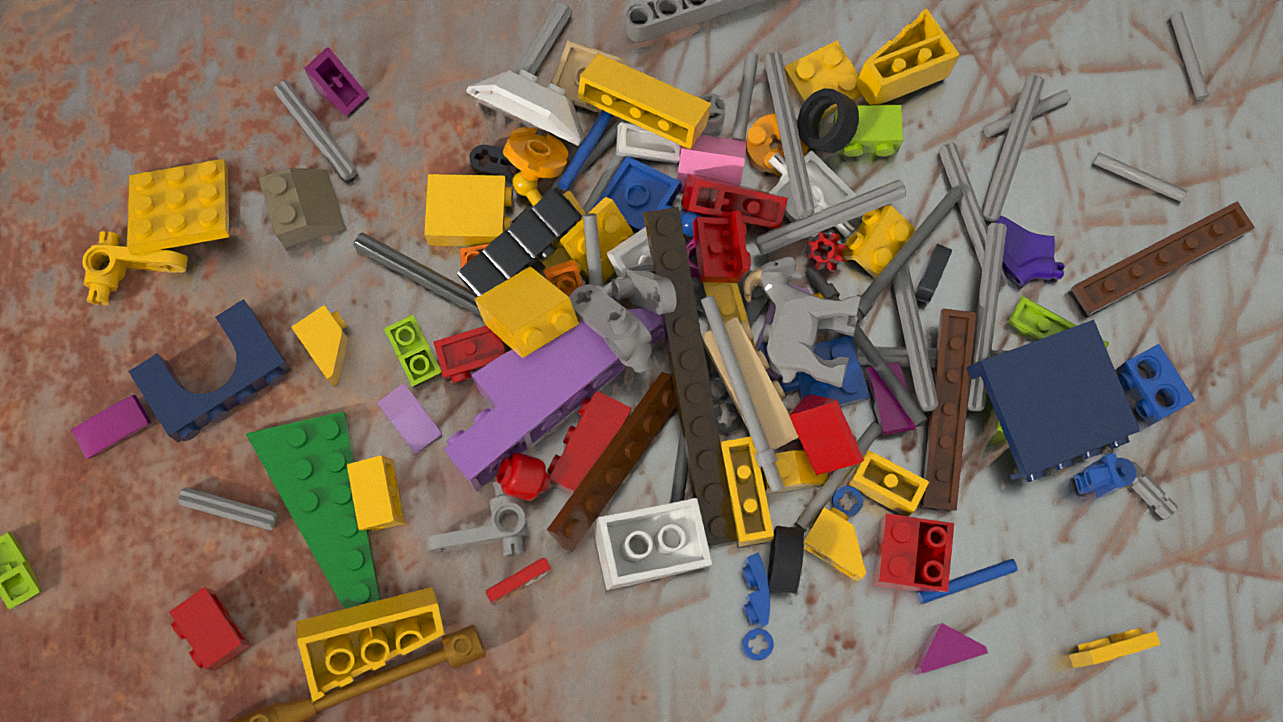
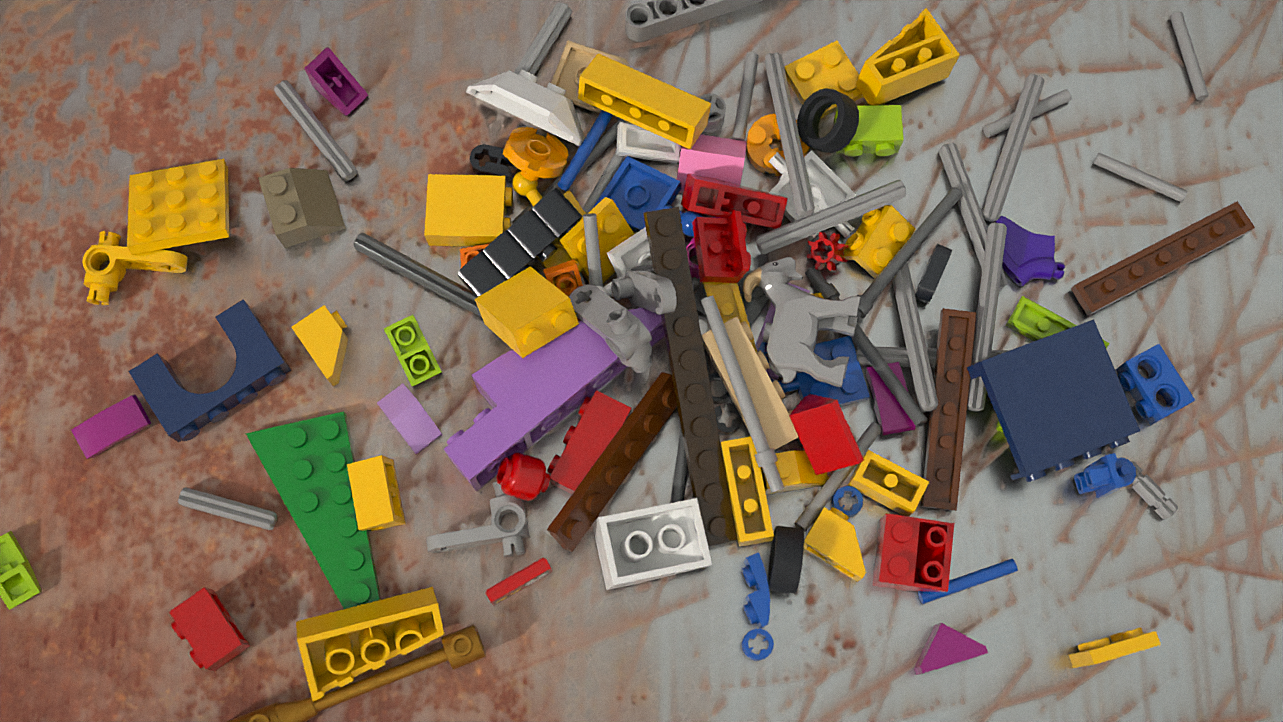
(467, 352): red bracket -> none

